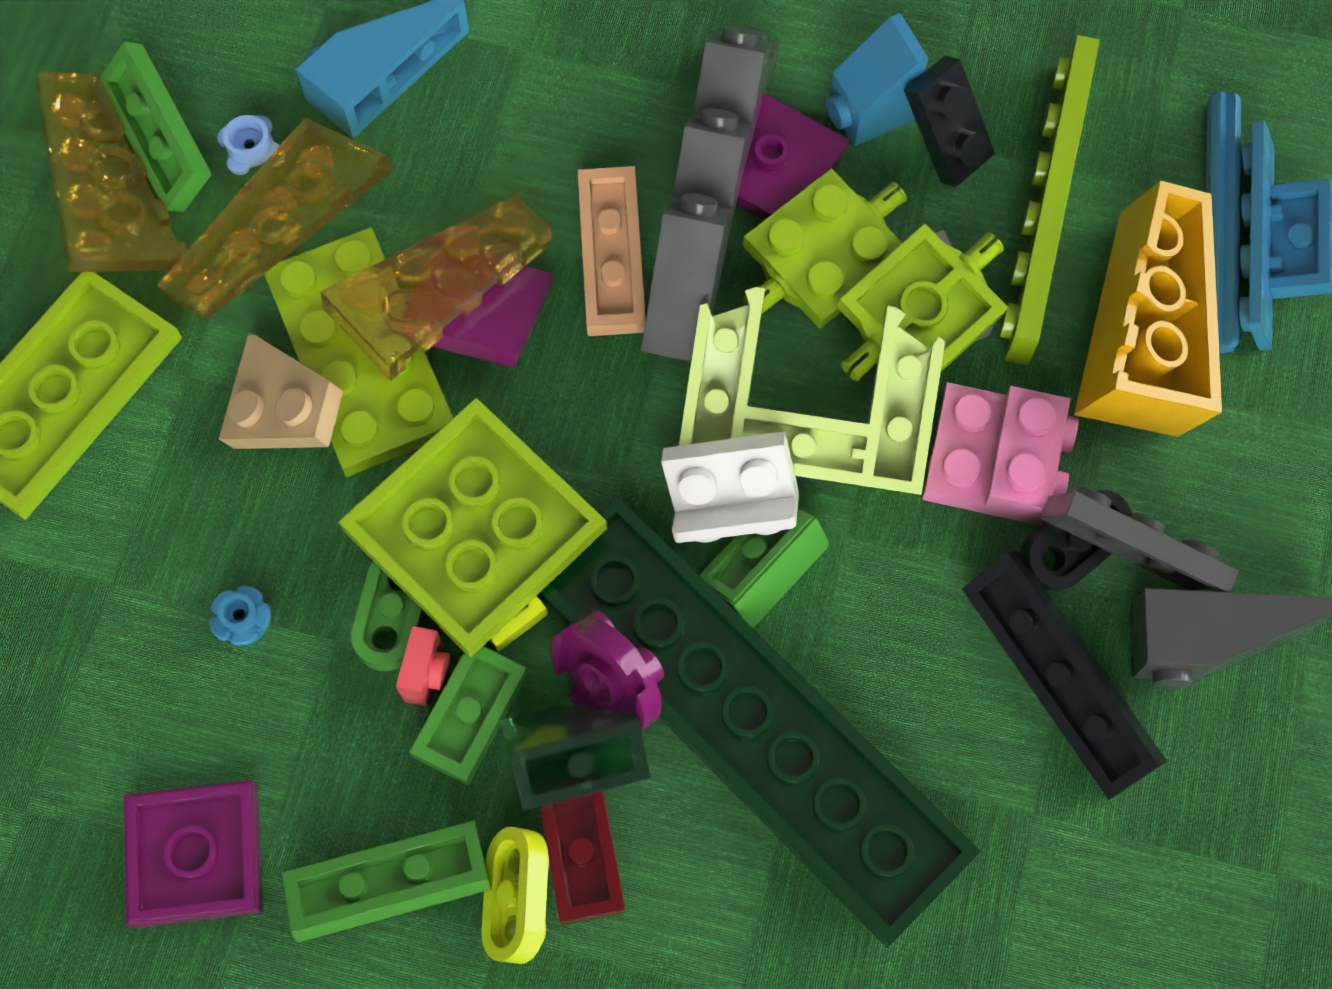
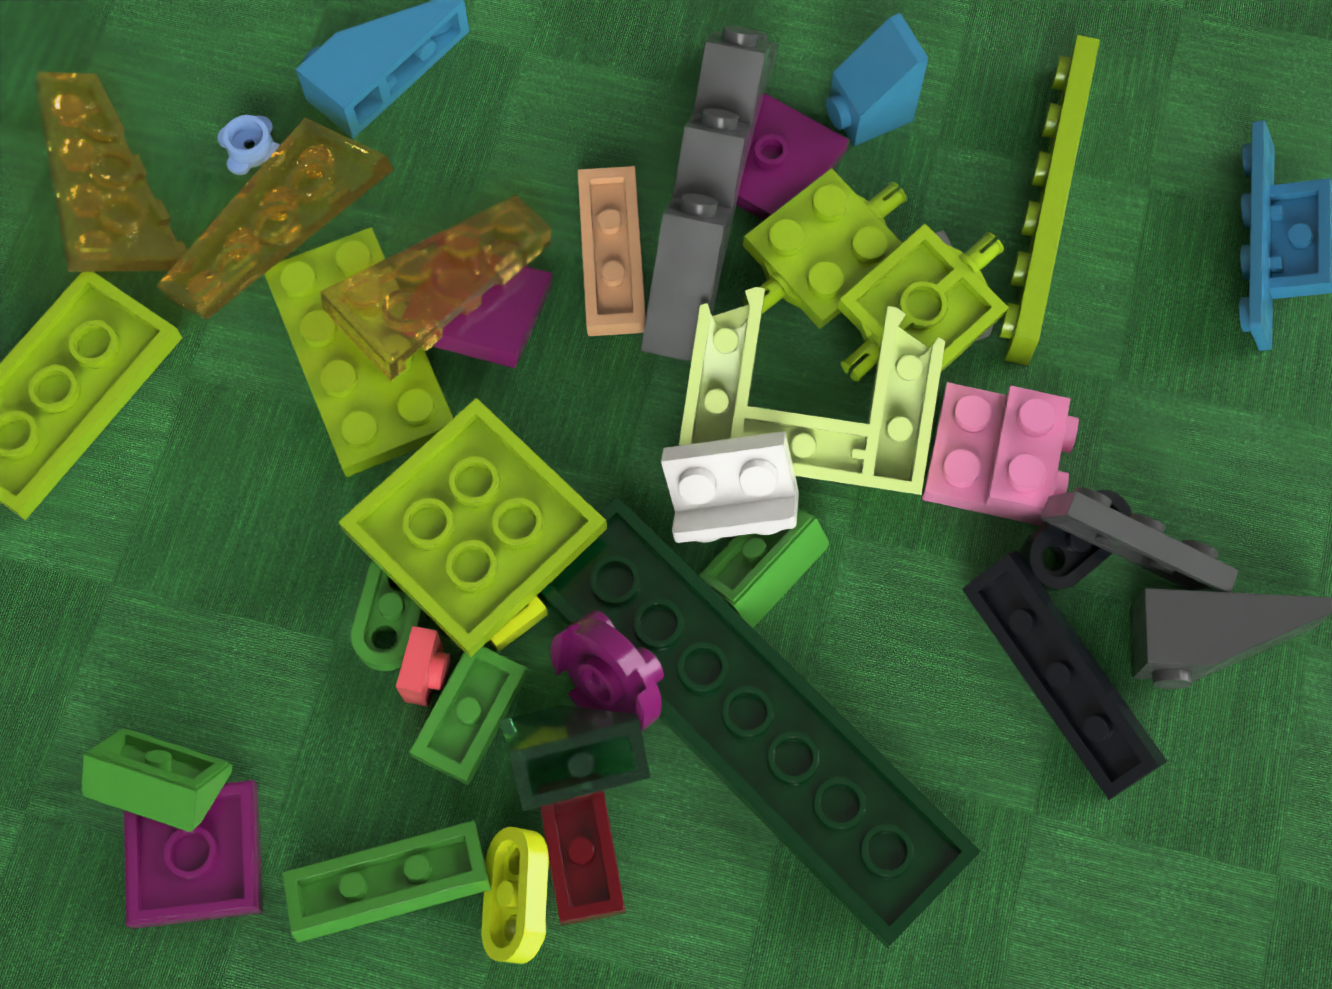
(153, 778): none -> bright green slope
(154, 127): bright green plate -> none
(242, 631): dark azure plate -> none
(278, 402): tan wing -> none
(949, 121): black plate -> none
(1156, 319): yellow wedge -> none
(1224, 185): dark azure axle -> none

